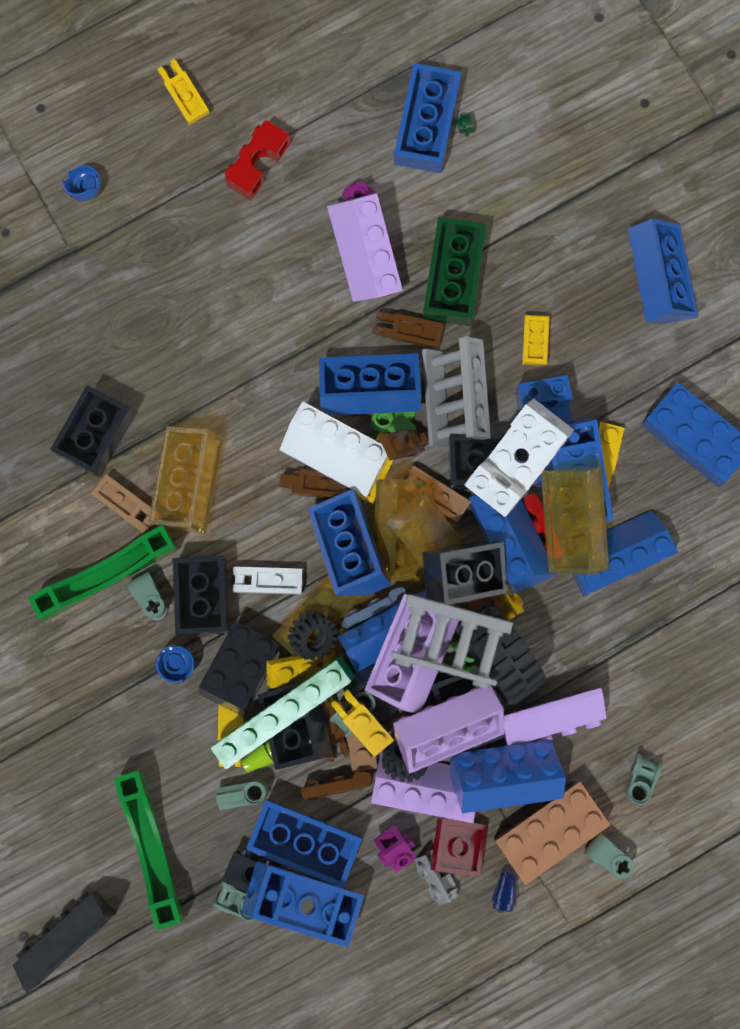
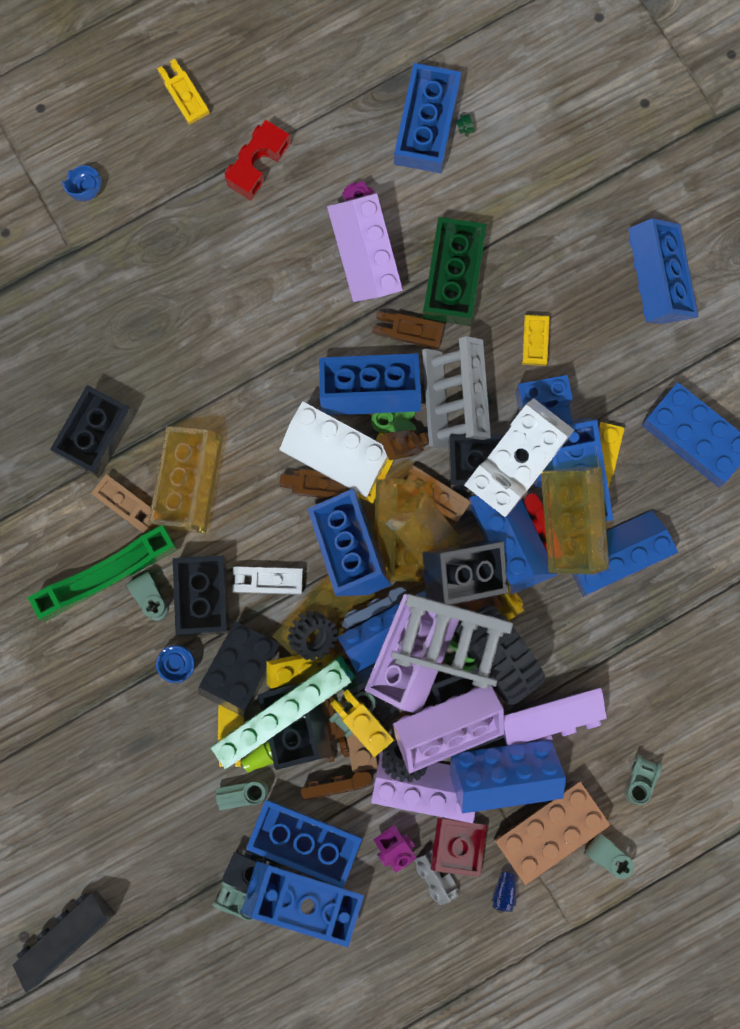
(157, 874): green arch -> none

